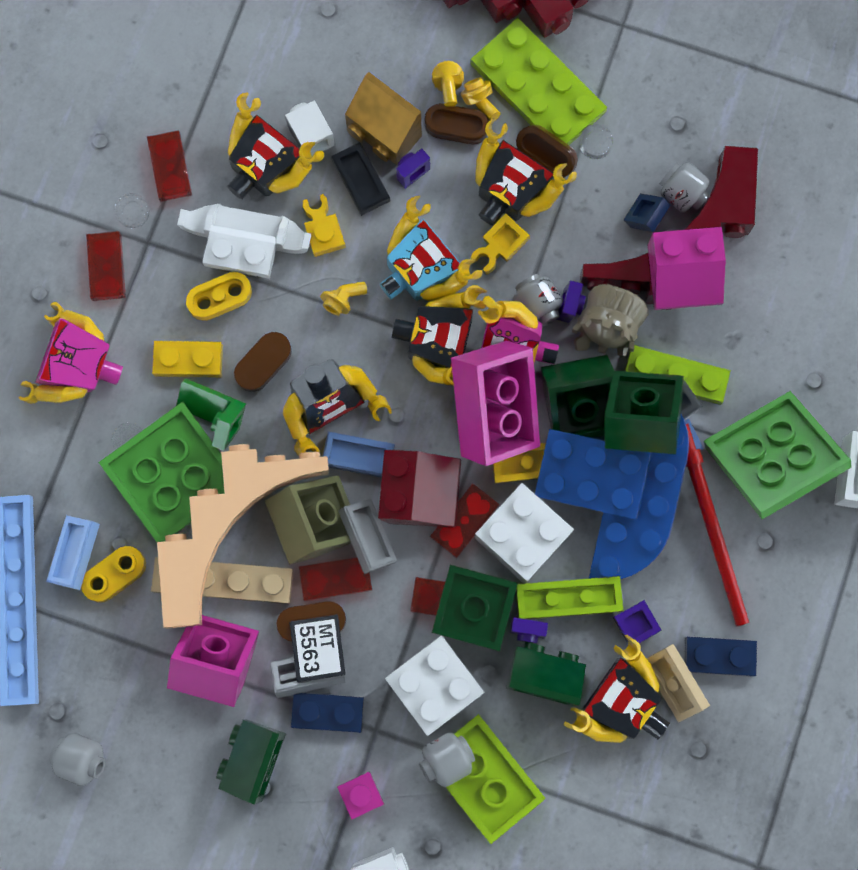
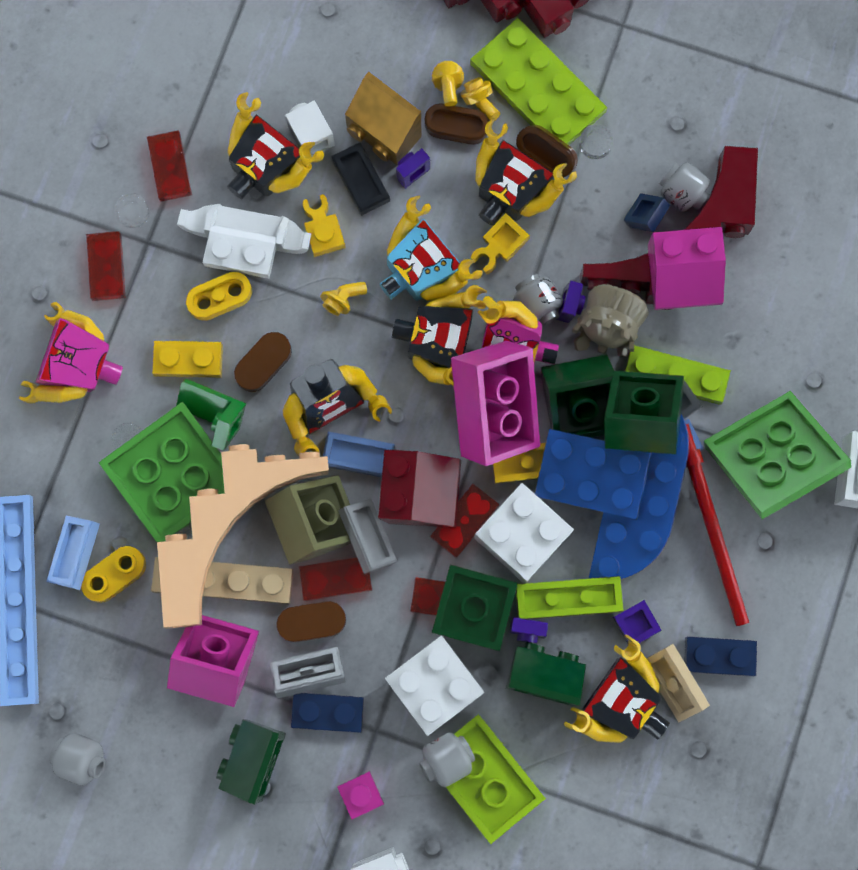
(317, 648): sticker -> none

